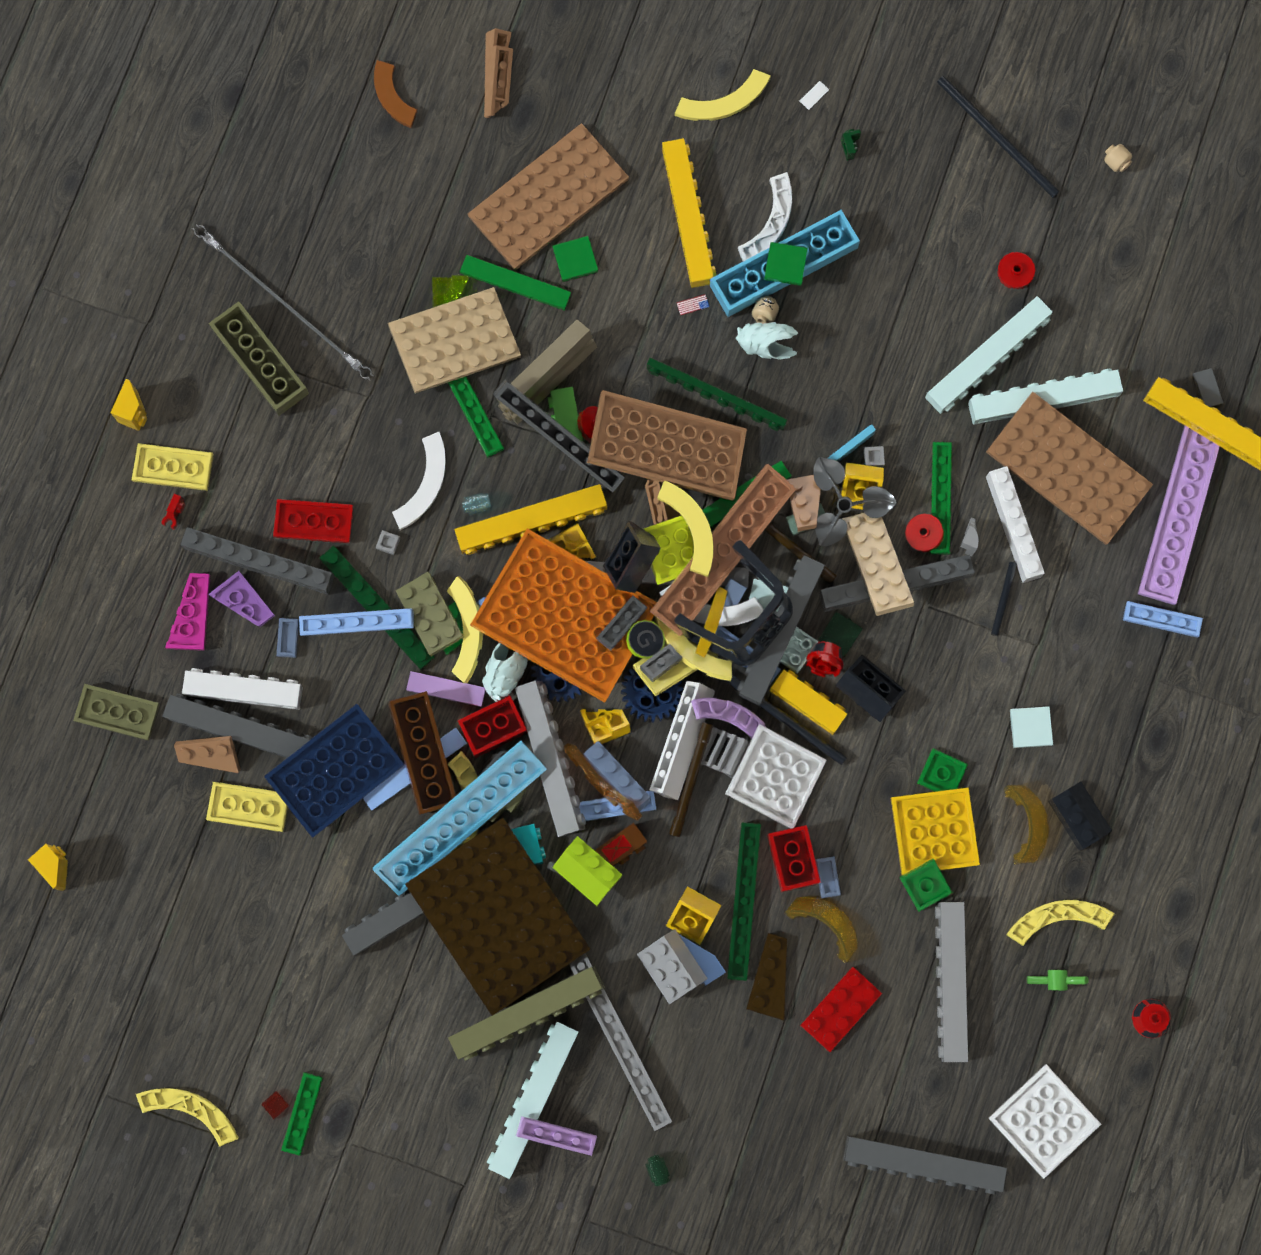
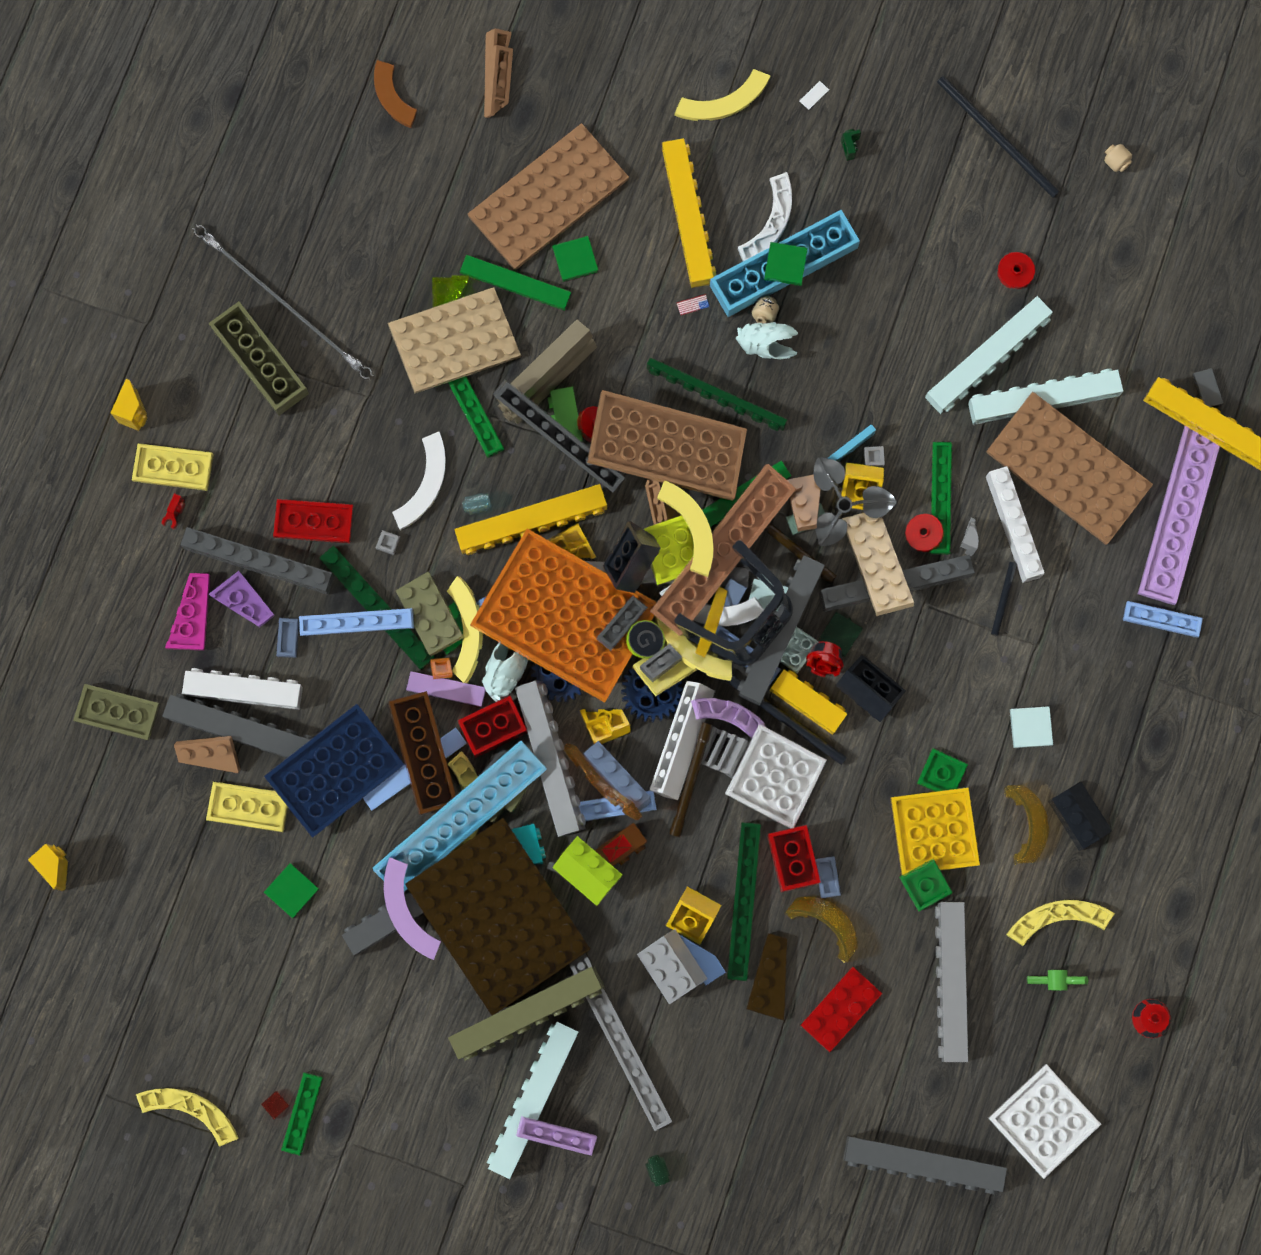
(291, 890): none -> green tile
(399, 912): none -> lavender tile
(441, 668): none -> orange tile

